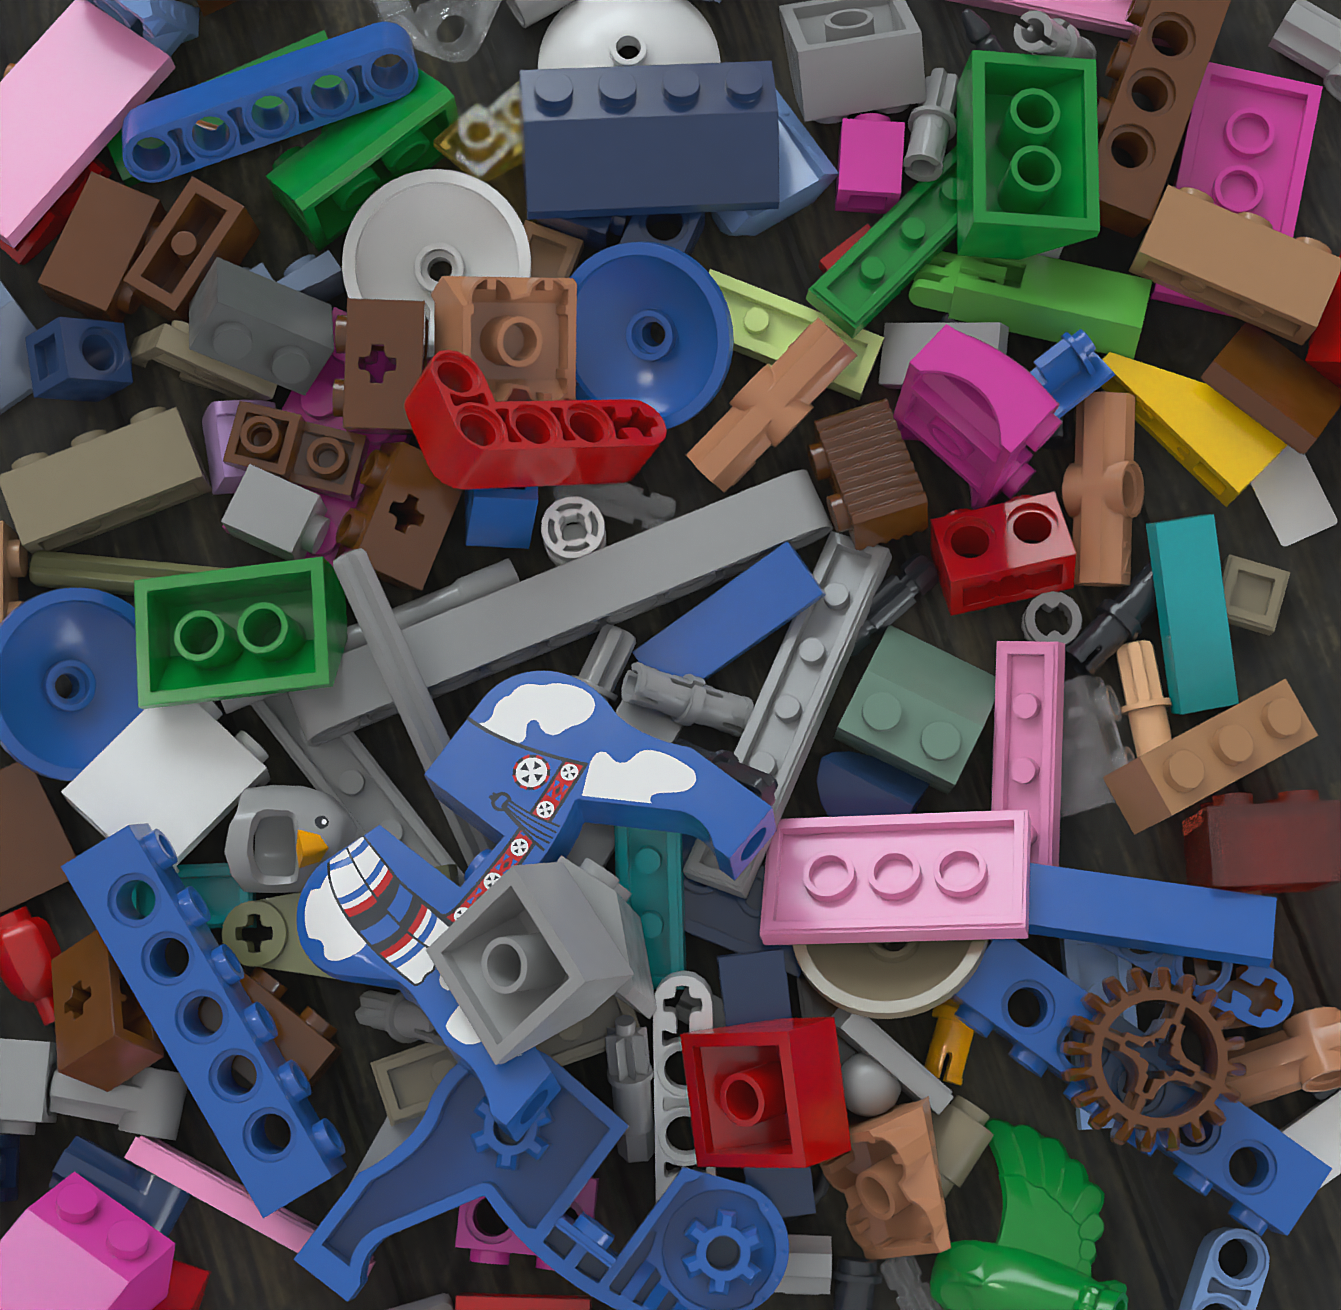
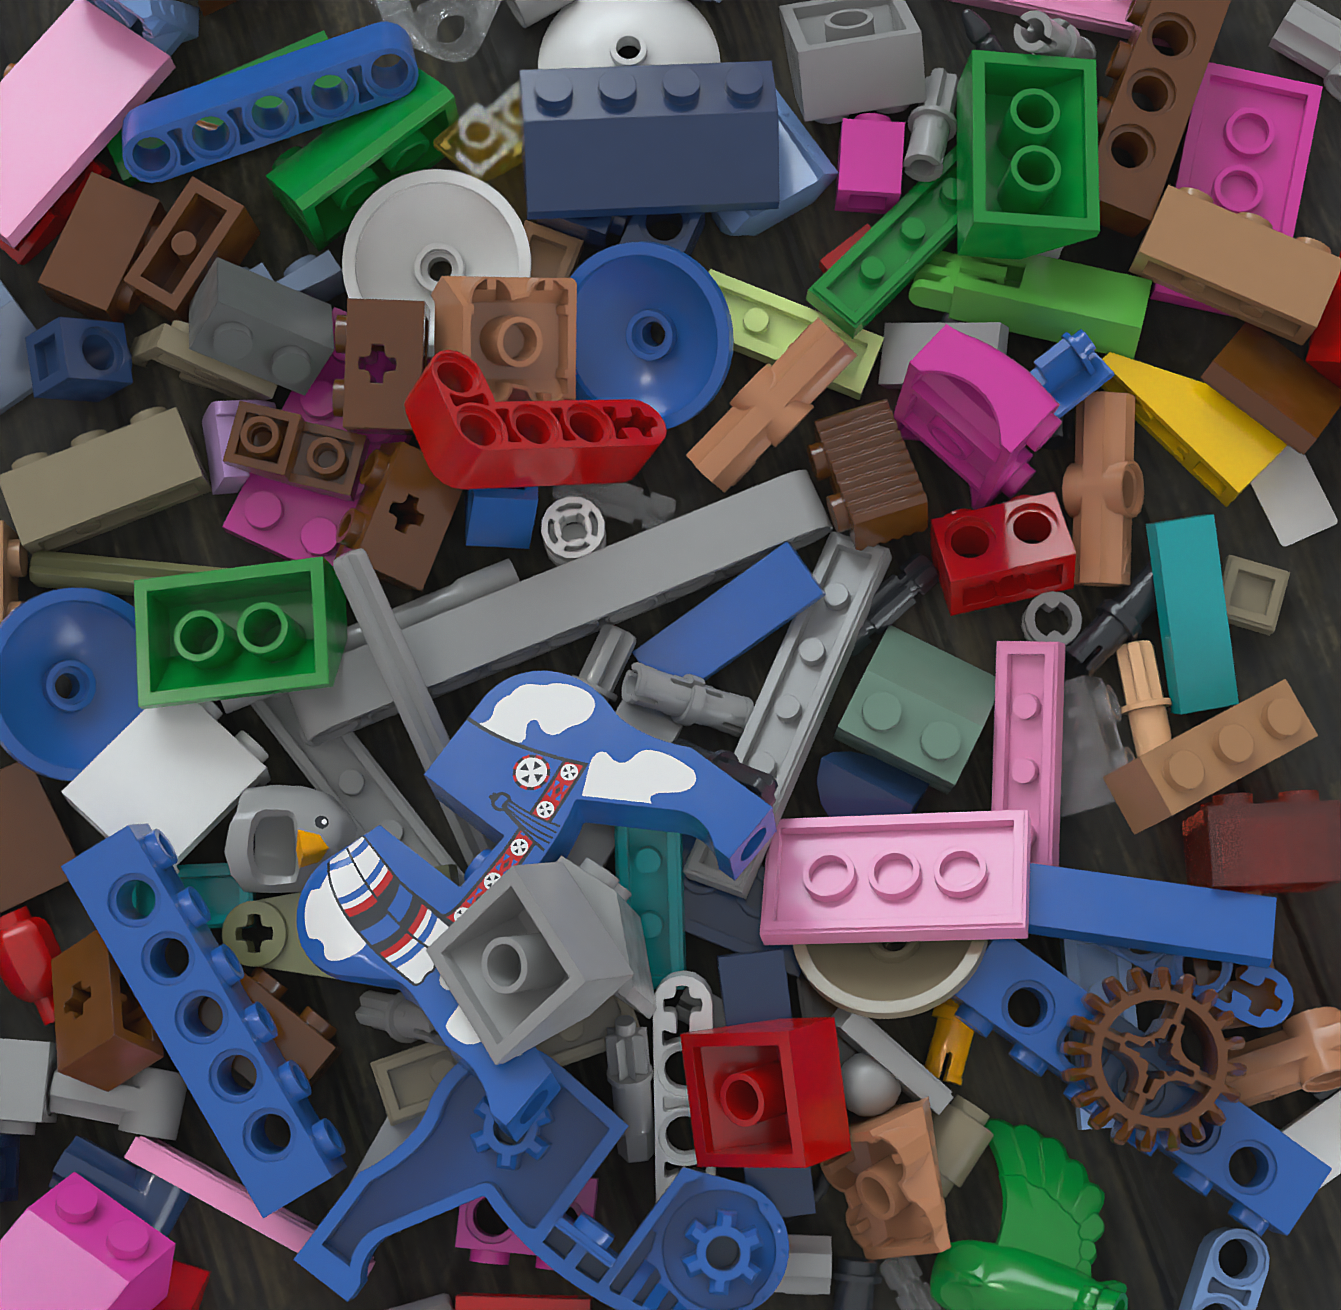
(276, 515): light grey brick -> none

